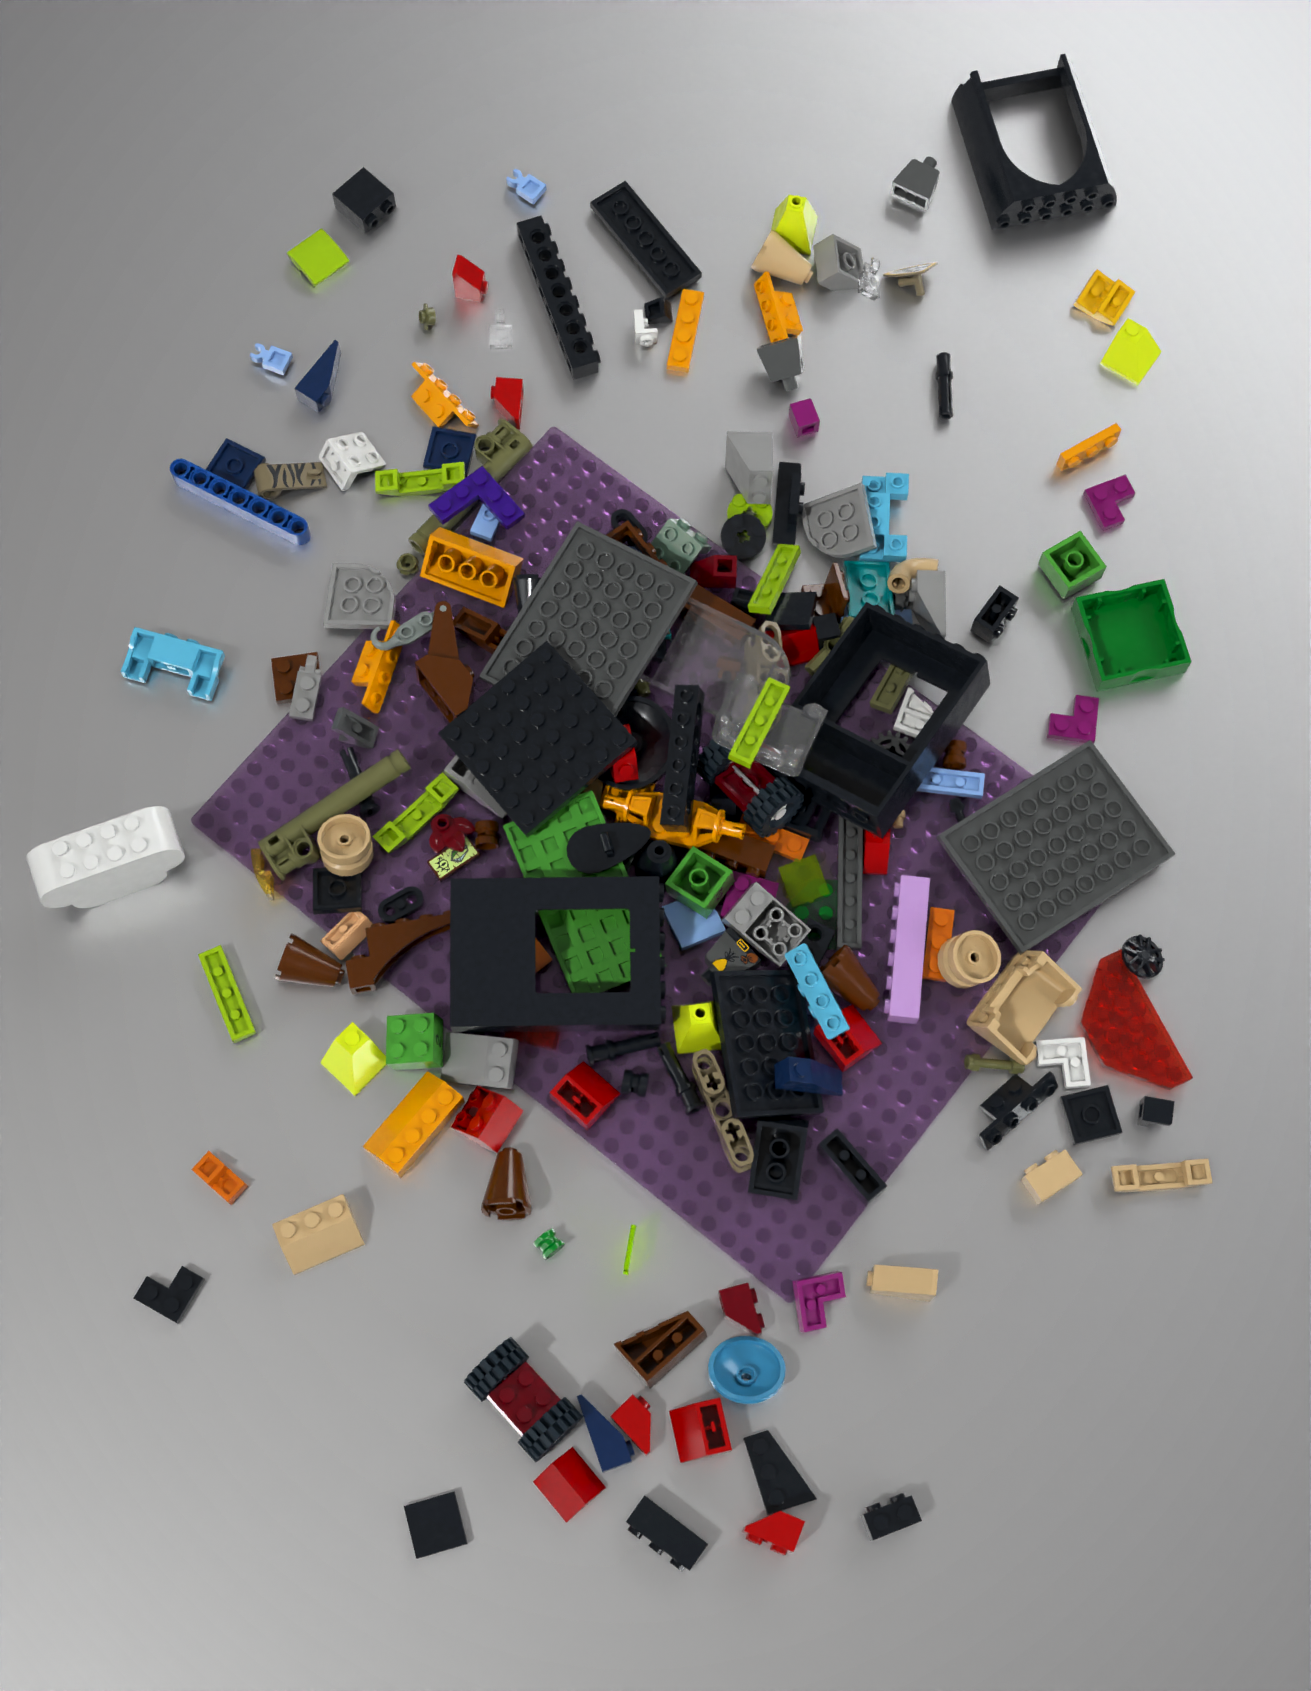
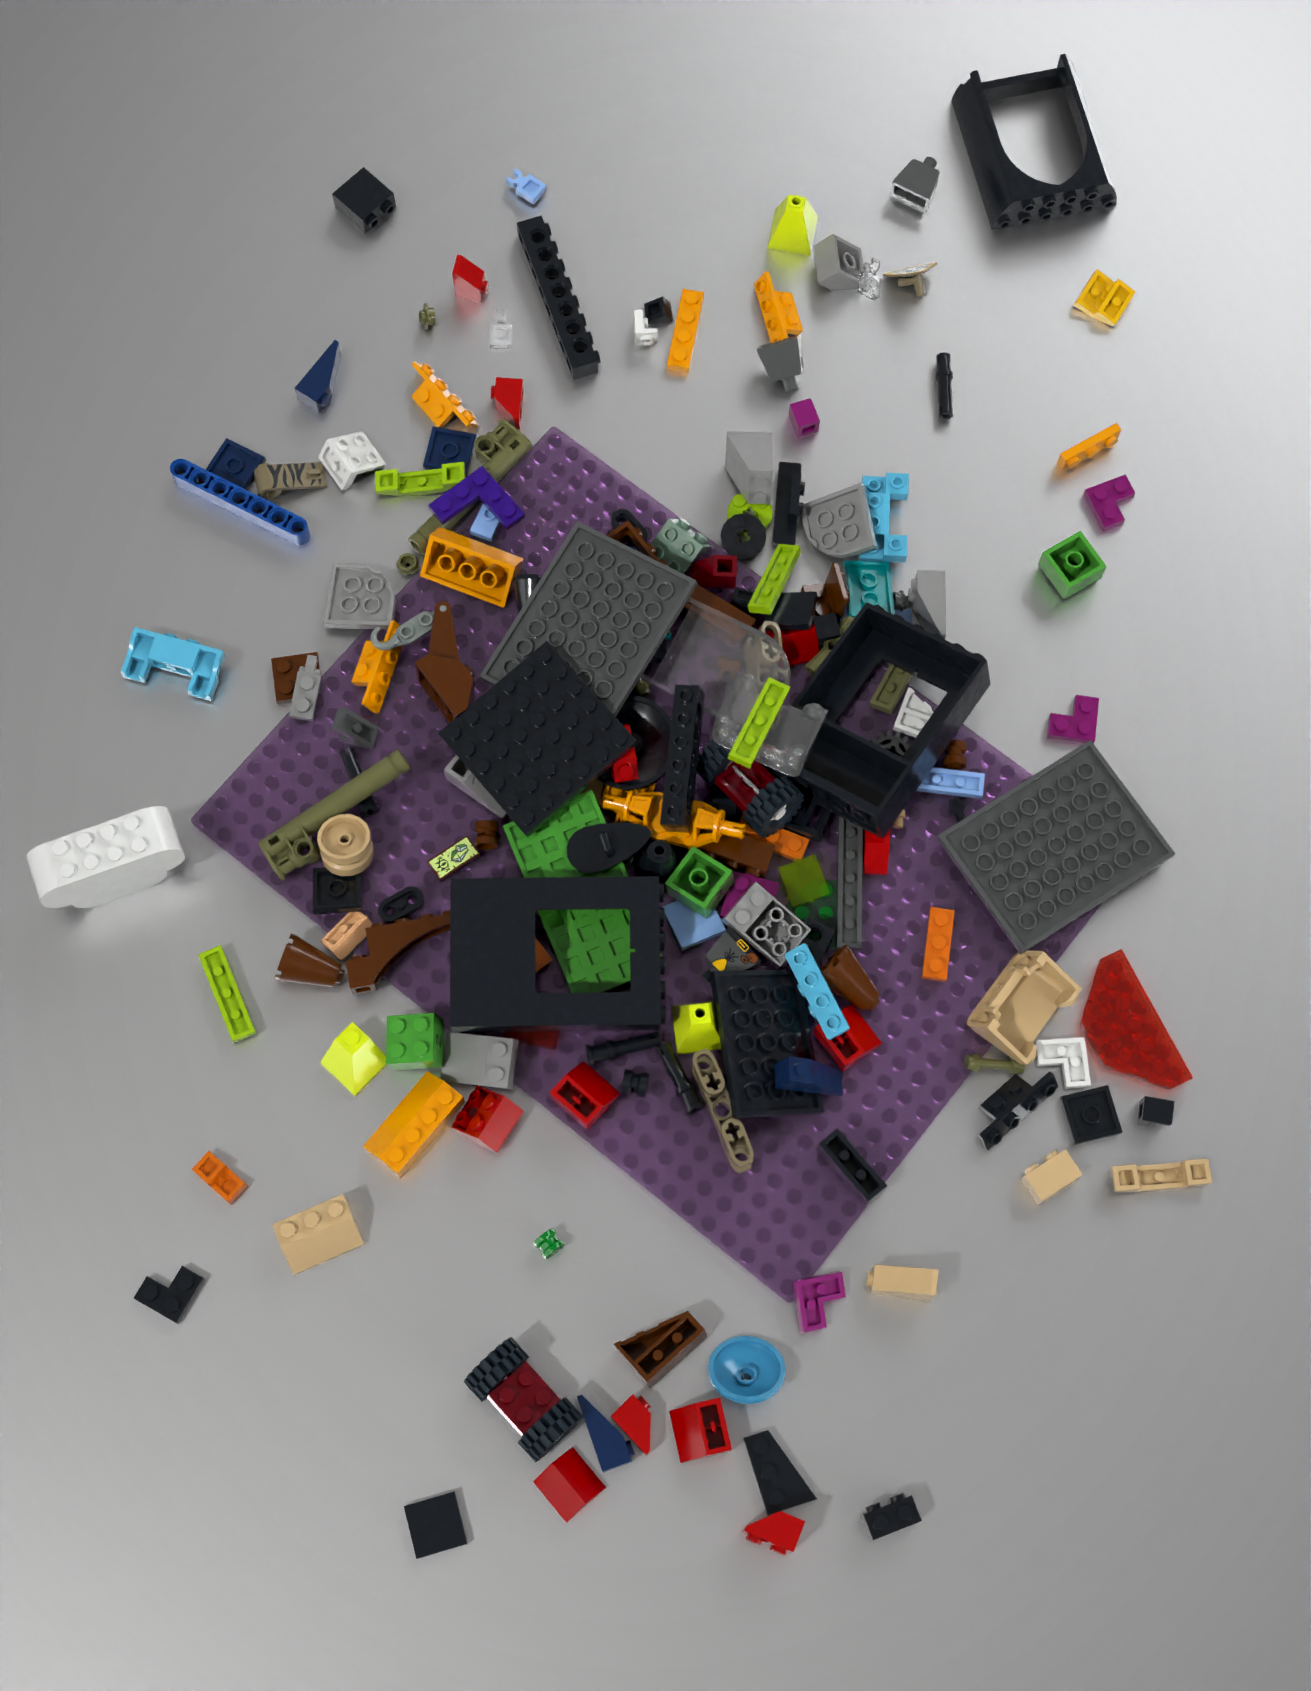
(264, 878): clear yellow slope -> none
(273, 360): light blue plate -> none
(318, 257): lime slope -> none
(417, 815): lime slope -> none
(451, 835): dark red plate -> none
(479, 629): reddish brown slope -> none
(507, 1187): reddish brown cone -> none
(629, 1250): clear neon green piece -> none
(645, 239): black plate -> none
(666, 1534): black brick -> none
(739, 1308): dark red slope -> none
(778, 1157): black slope -> none
(782, 260): tan cone -> none
(903, 572): tan cylinder -> none
(908, 949): lavender brick -> none
(969, 959): tan wheel -> none
(994, 614): black brick -> none
(1130, 635): green tile -> none
(1131, 352): neon yellow slope -> none
(1142, 956): black wheel -> none

